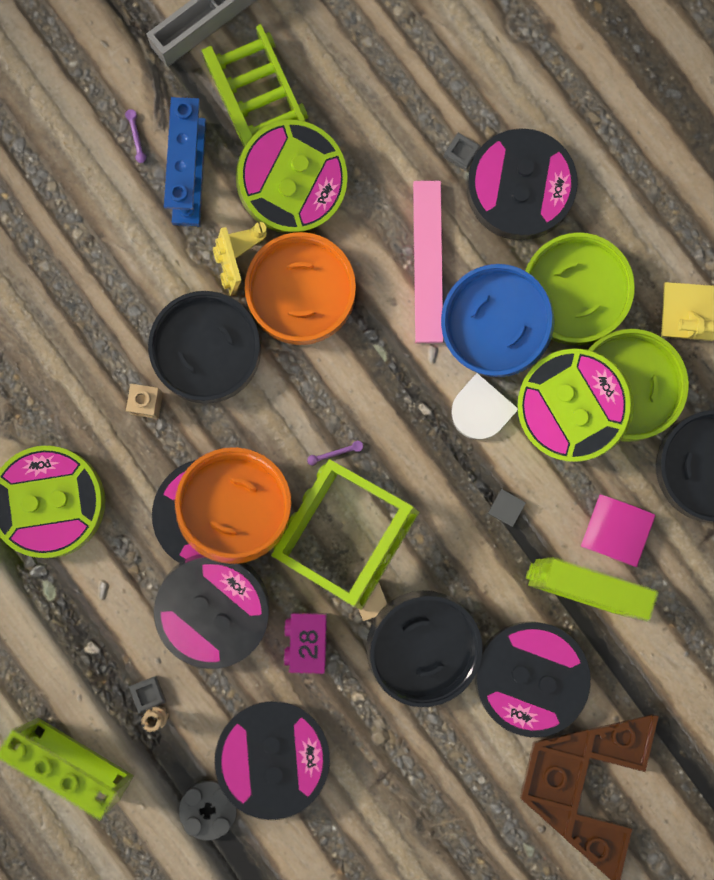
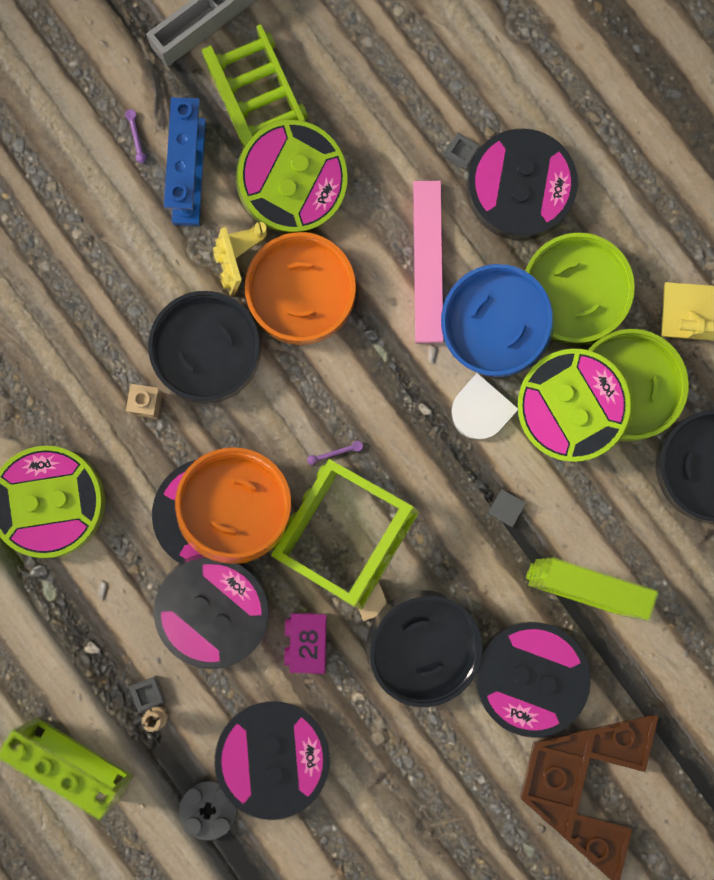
(618, 530): dark pink slope -> none

